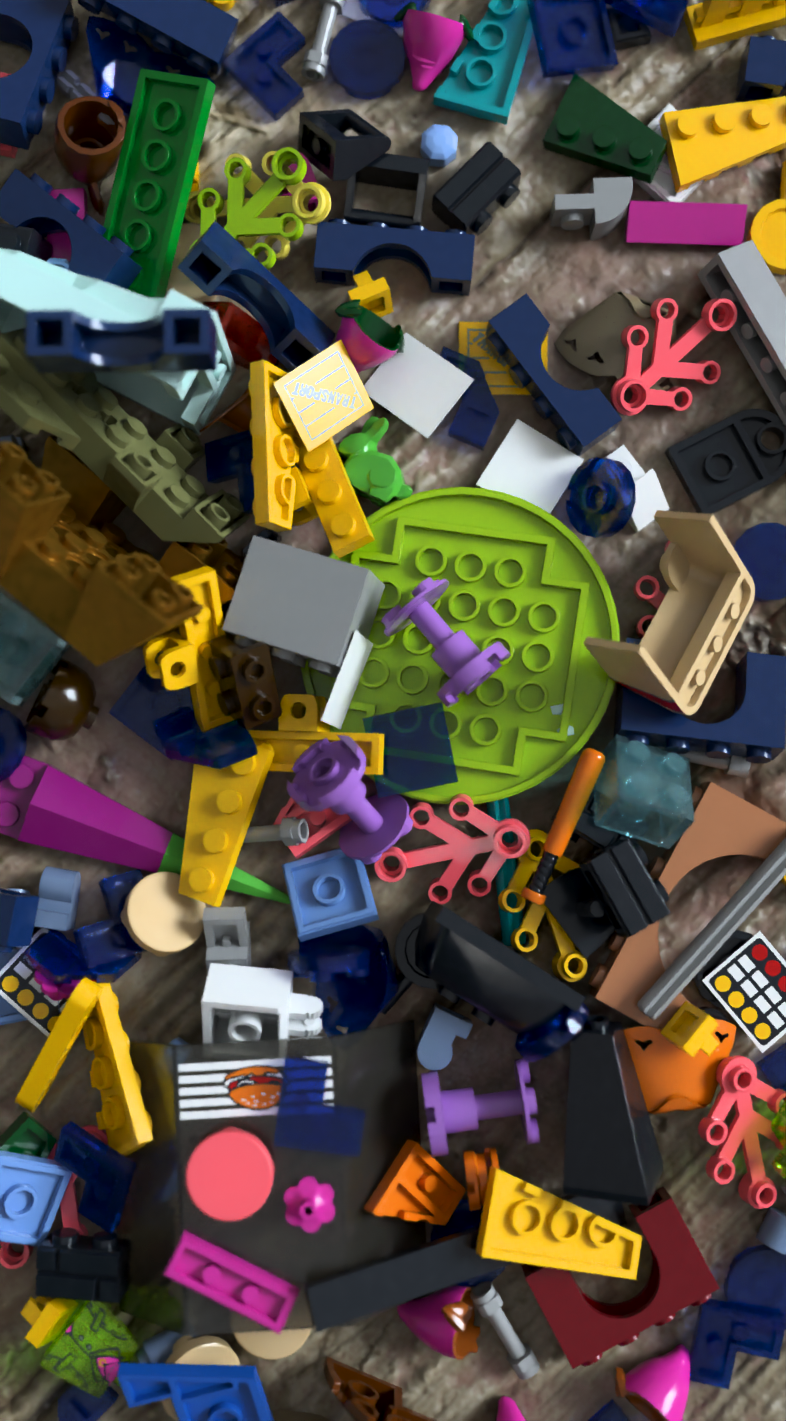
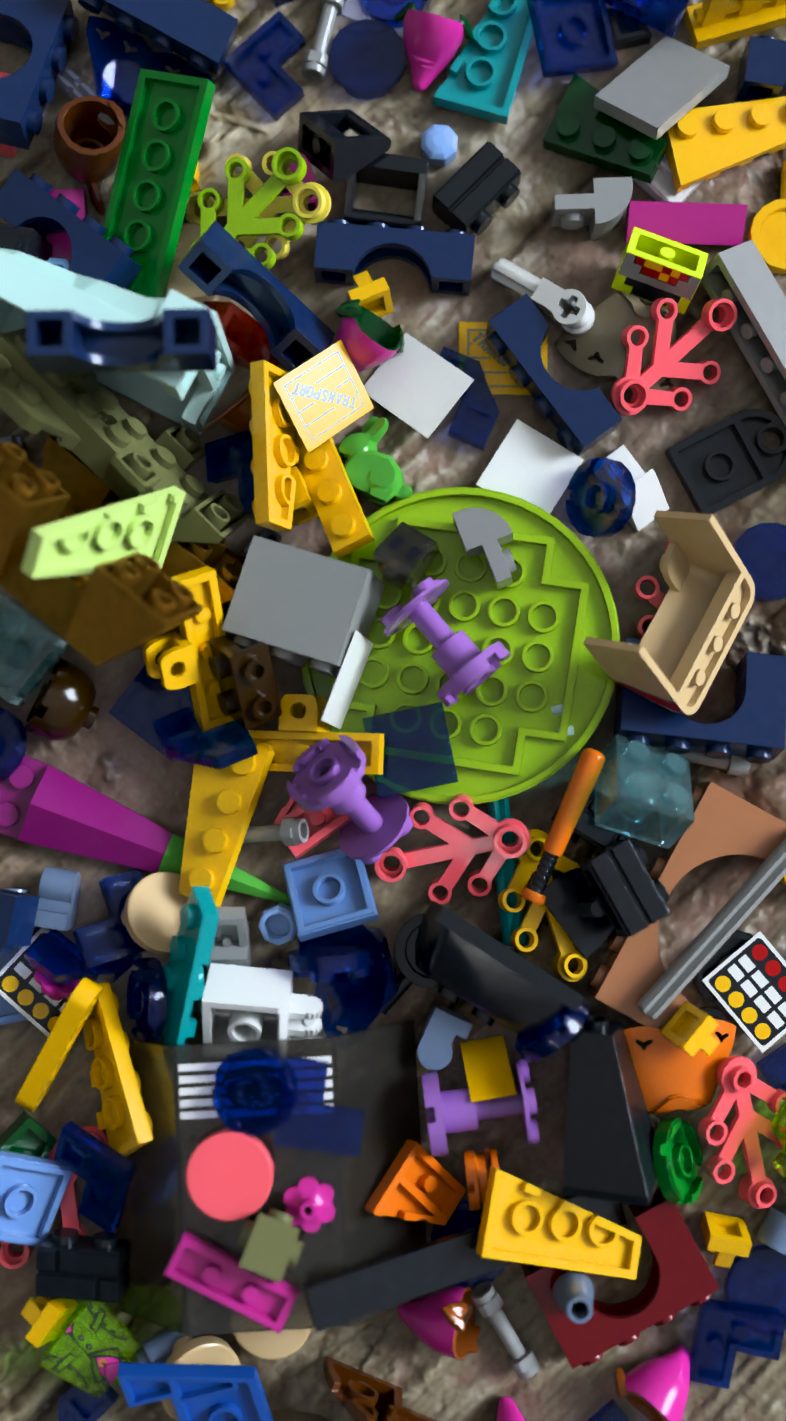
(105, 534): none -> yellowish green wing
(147, 998): none -> clear blue tile
(184, 969): none -> teal wing
(254, 1091): none -> clear blue tile
(270, 1245): none -> olive brick
(277, 924): none -> light blue tile
(405, 556): none -> clear smoke slope
(484, 533): none -> light grey brick
(487, 1068): none -> yellow sticker
(547, 296): none -> white connector
(574, 1296): none -> sand blue cone
(659, 269): none -> brick
(661, 87): none -> light grey tile
(676, 1161): none -> green tile
(725, 1237): none -> yellow tile

